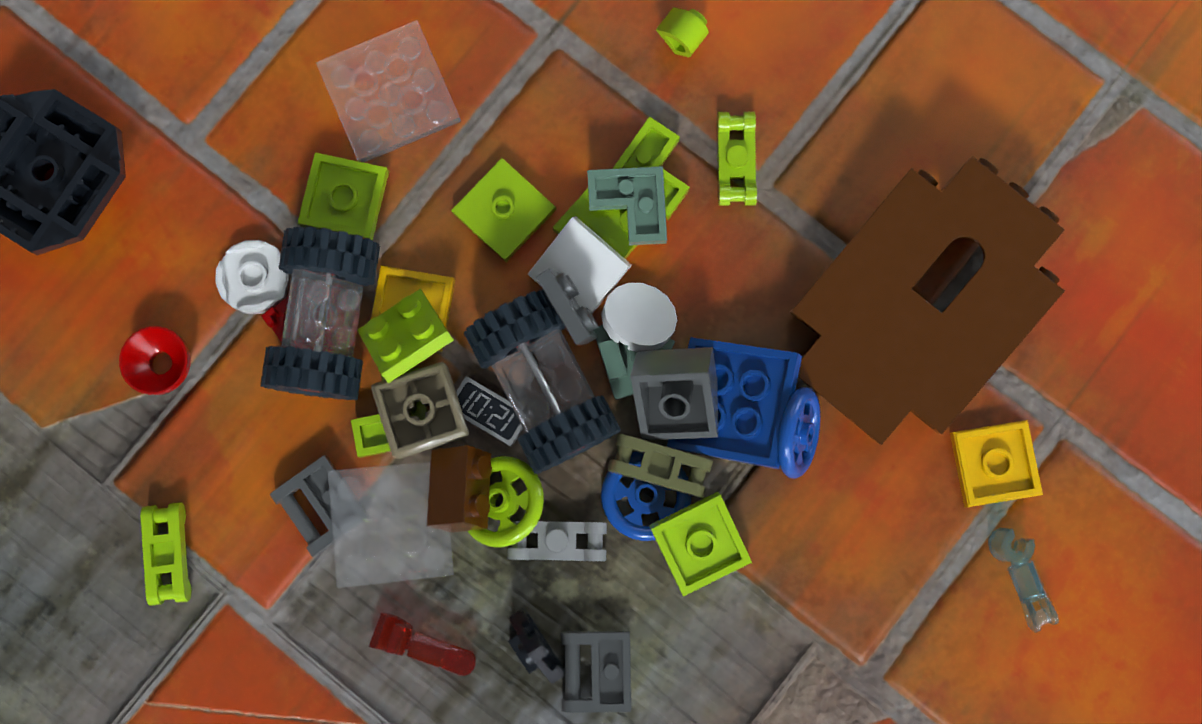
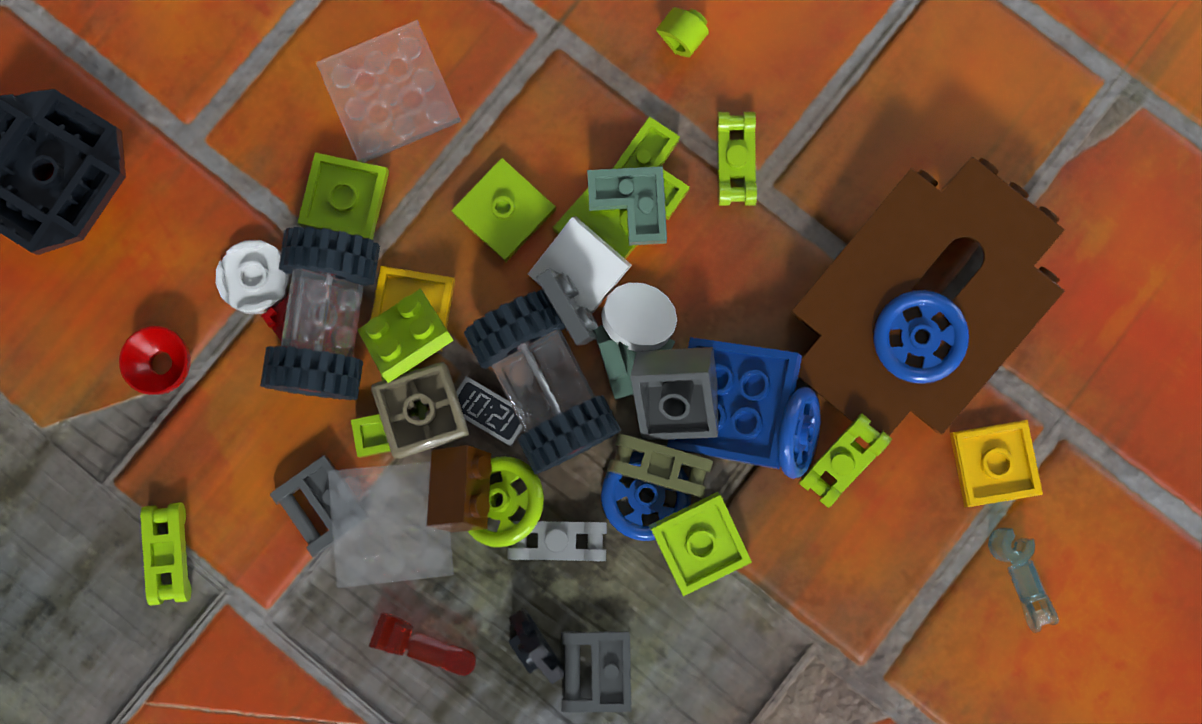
(845, 460): none -> lime plate
(929, 304): none -> blue plate

